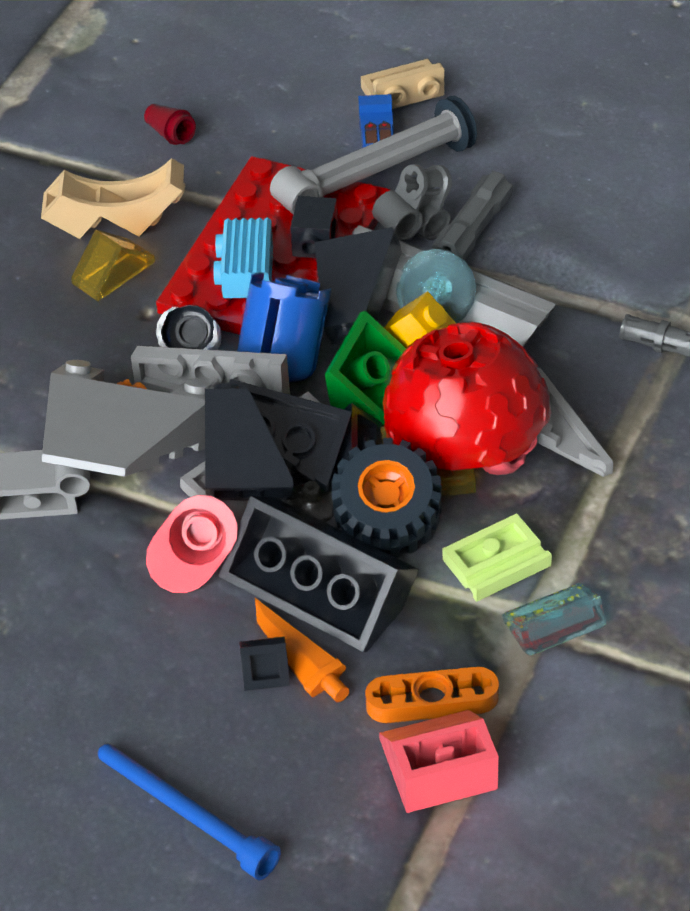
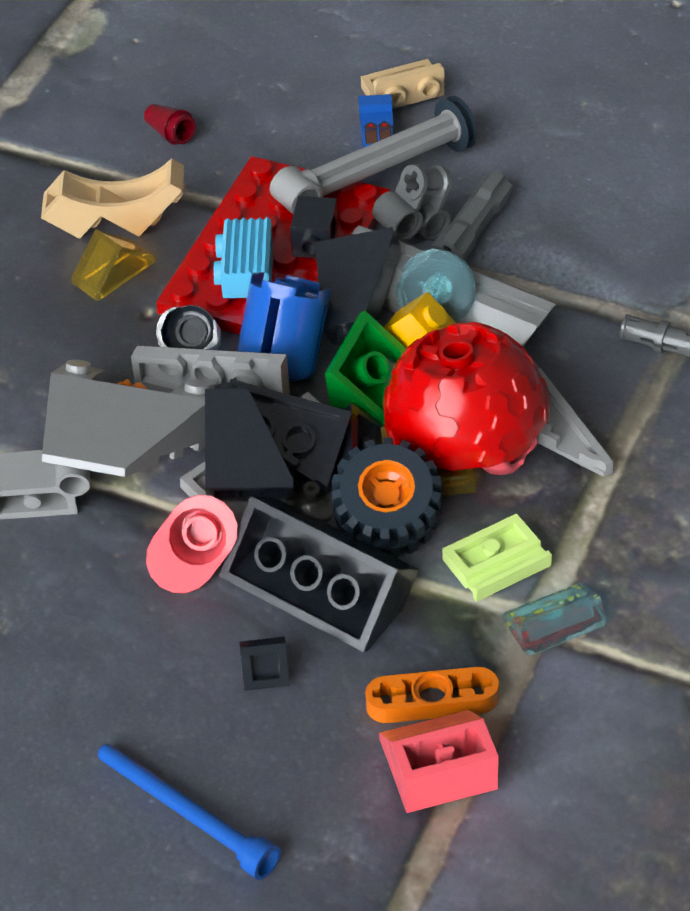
(308, 661): orange bar -> none

